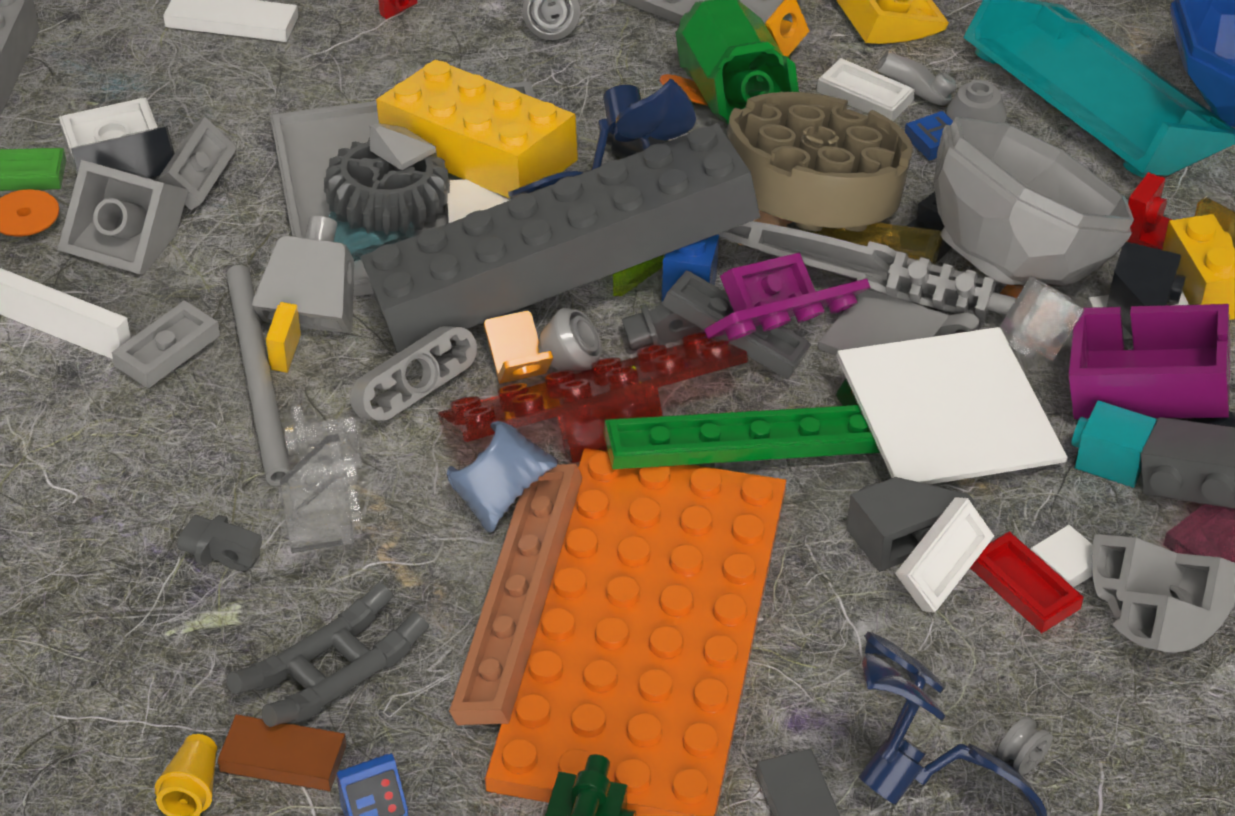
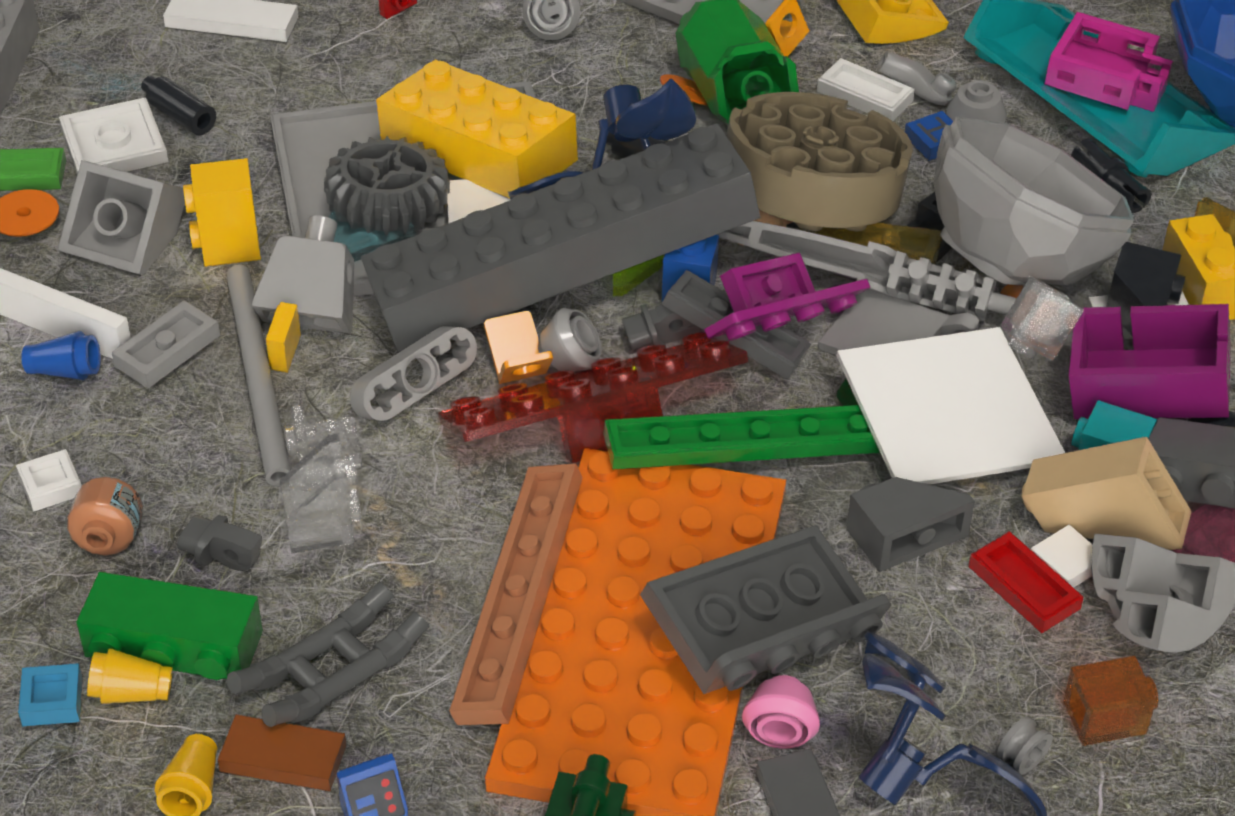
(49, 479): none -> white tile
(50, 694): none -> dark azure plate
(64, 356): none -> blue cone
(105, 511): none -> nougat head
(127, 678): none -> yellow cone
(137, 153): black slope -> none
(171, 624): none -> green brick
(179, 104): none -> black cylinder
(198, 161): light grey plate -> none
(223, 211): none -> yellow brick
(398, 145): light grey slope -> none
(500, 474): sand blue hair -> none
(761, 609): none -> dark grey bracket
(781, 713): none -> bright pink cone
(944, 554): white tile -> none
(1106, 66): none -> dark pink piece
(1108, 492): none -> tan slope
(1110, 700): none -> clear orange brick
(1113, 172): none -> black pin
(1147, 210): red bracket -> none

